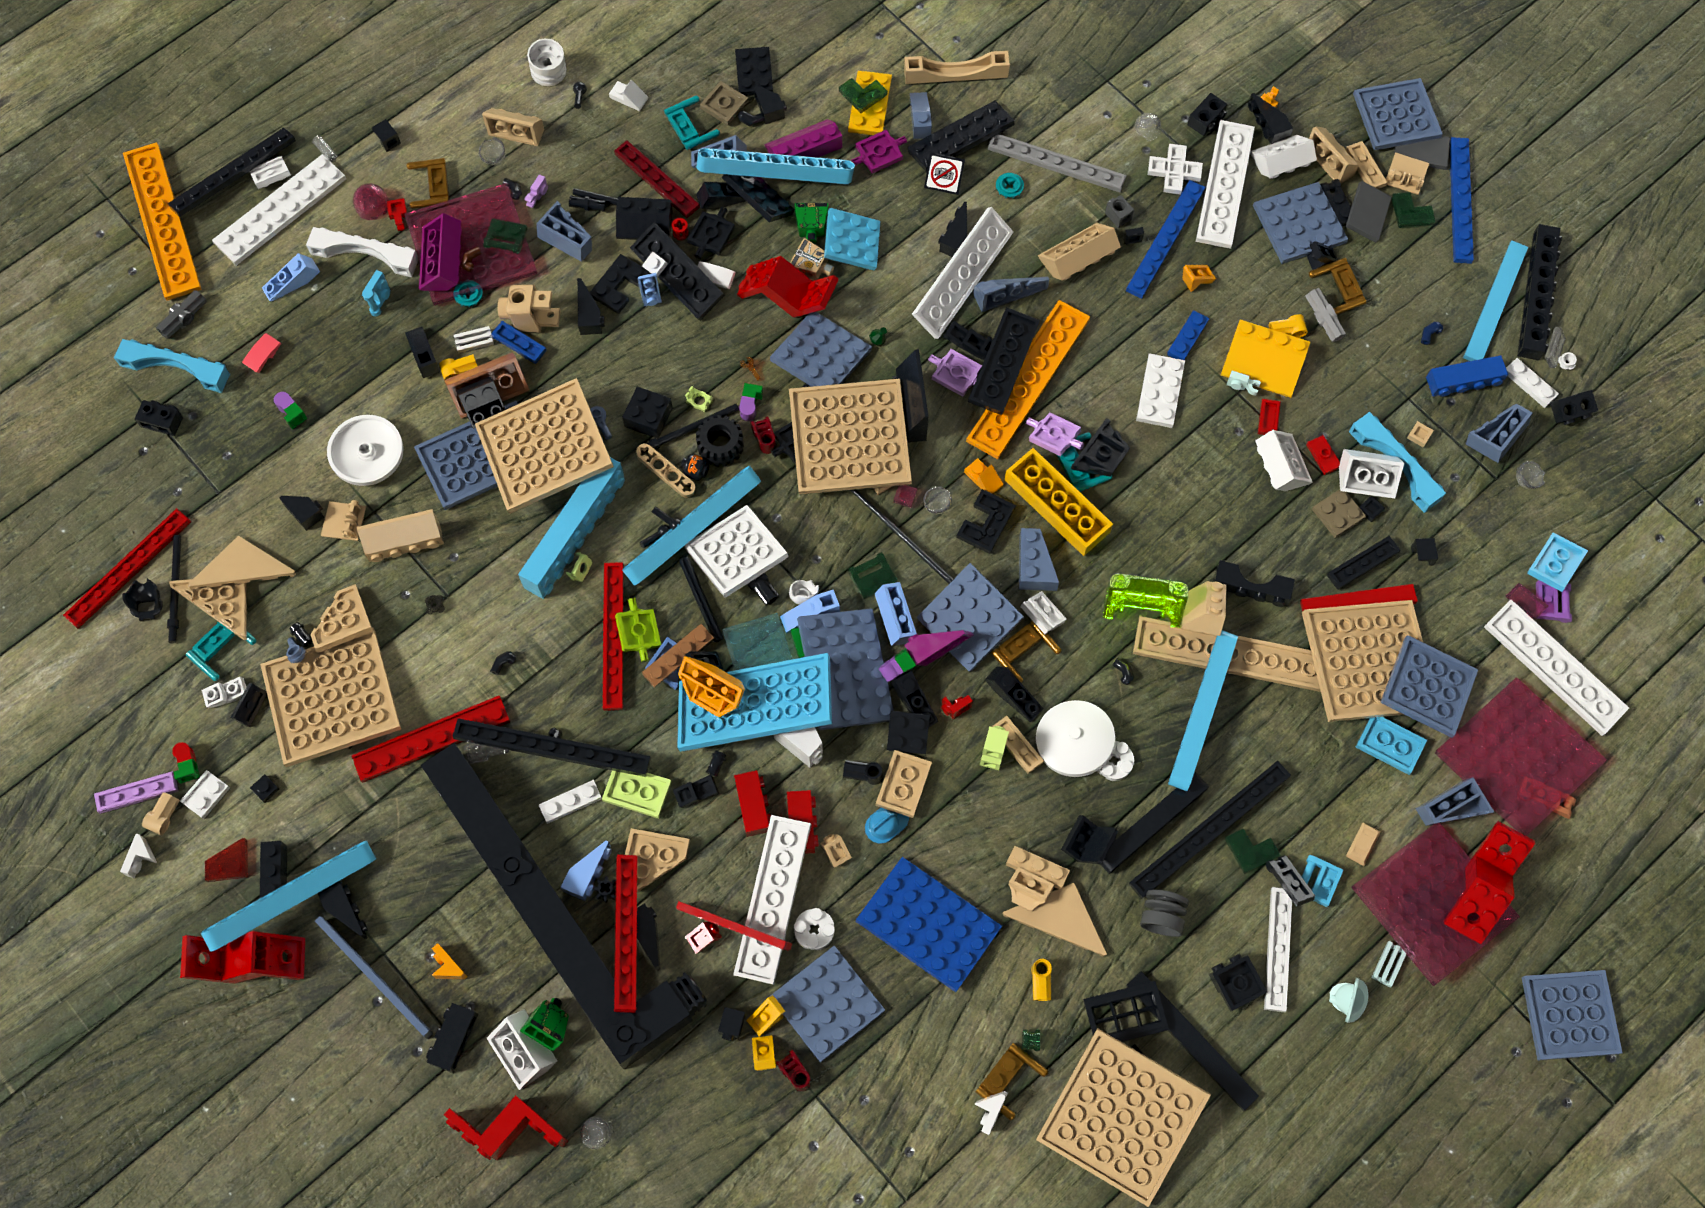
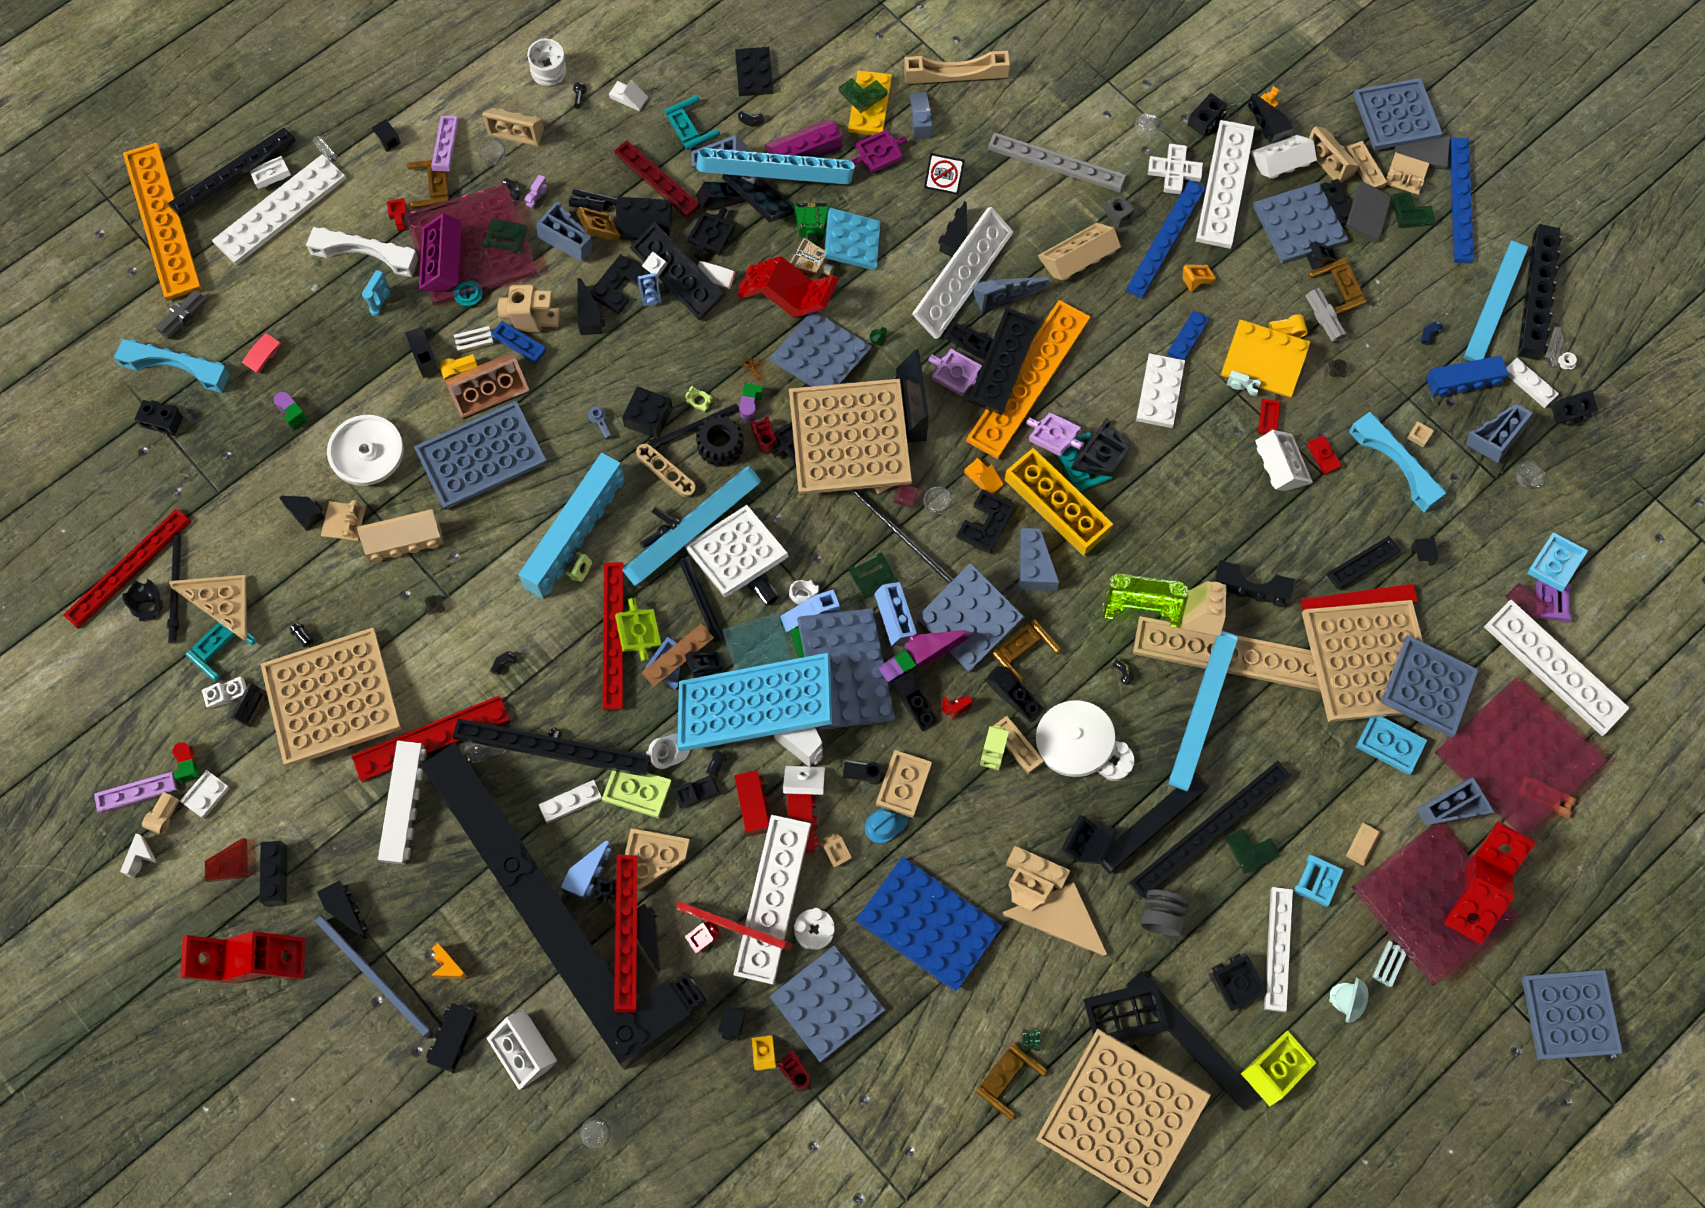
(240, 564): tan tile -> none
(264, 788): black plate -> none
(287, 896): medium azure beam -> none
(292, 276): light blue slope -> none
(295, 652): sand blue plate -> none
(342, 620): tan plate -> none
(370, 201): clear pink cylinder -> none
(401, 803): none -> white brick
(445, 143): none -> lavender tile
(468, 257): reddish brown arm -> none
(480, 400): black slope -> none
(504, 1129): red bracket -> none
(543, 445): tan plate -> none
(547, 1024): green torso -> none
(598, 224): none -> pearl gold plate
(665, 752): none -> white piece
(683, 226): red bush -> none
(695, 467): black head -> none
(710, 686): light orange wedge -> none
(724, 103): dark tan plate -> none
(766, 1016): yellow slope -> none
(769, 104): black slope -> none
(804, 780): none -> white plate
(908, 732): black plate -> none
(962, 134): black plate -> none
(993, 1105): white slope -> none
(1009, 178): teal gear -> none
(1041, 982): yellow piece -> none
(1043, 612): white plate -> none
(1133, 235): black tile -> none
(1278, 1068): none -> neon yellow slope
(1290, 880): plate -> none
(1338, 513): dark tan plate -> none
(1342, 365): none -> clear smoke plate
(1370, 473): white slope -> none
(1372, 508): black tile -> none

